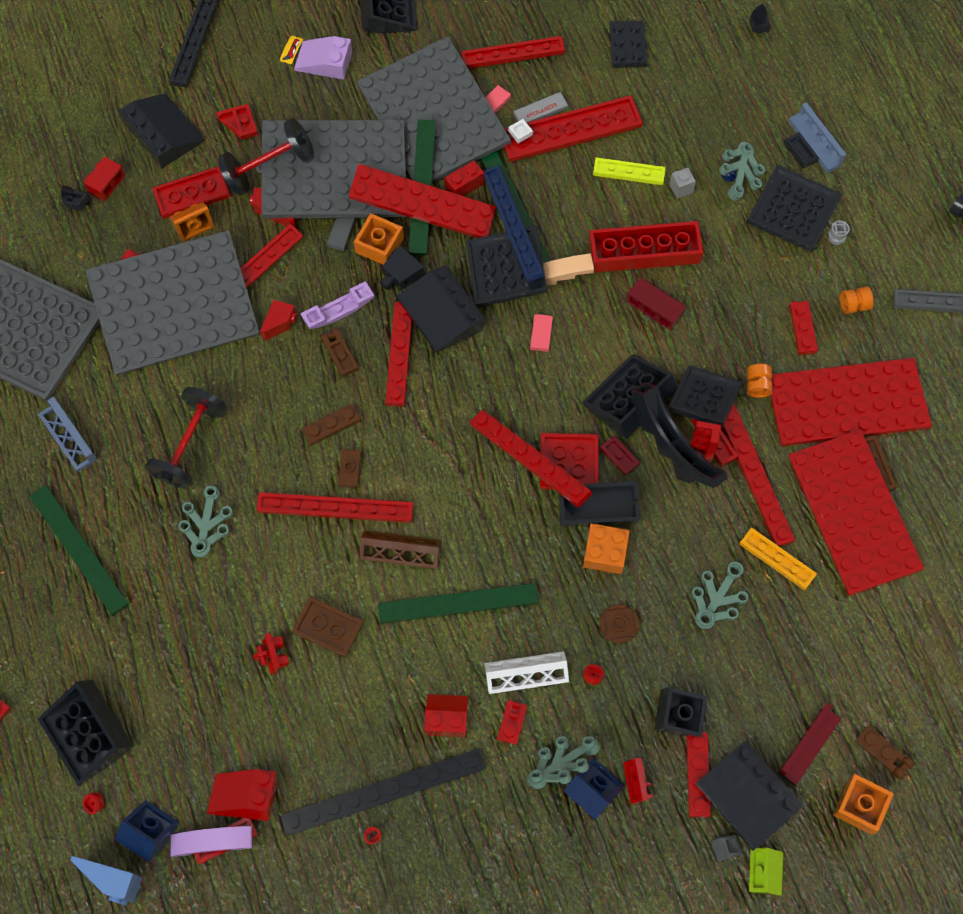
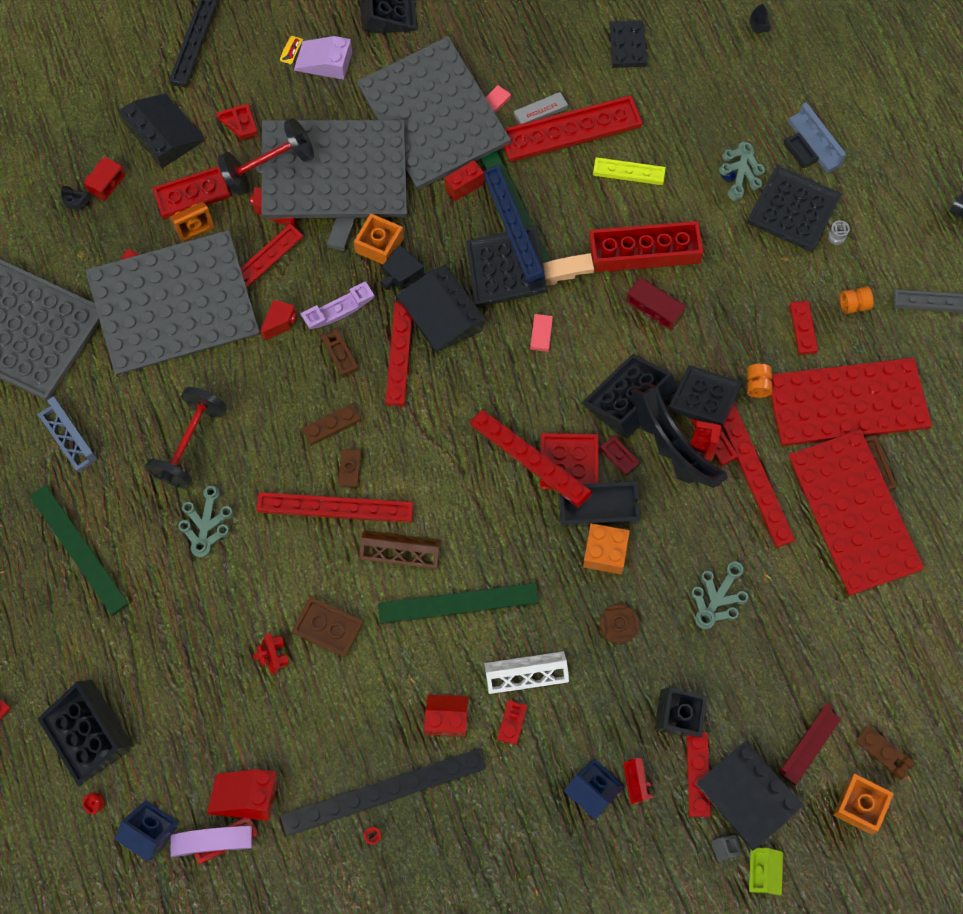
(116, 883): medium blue slope -> none
(421, 202): red plate -> none
(423, 174): dark green tile -> none
(513, 52): red plate -> none
(520, 131): white plate -> none
(541, 775): sand green plant -> none
(593, 674): red tile -> none
(682, 183): light grey brick -> none
(778, 558): light orange plate -> none

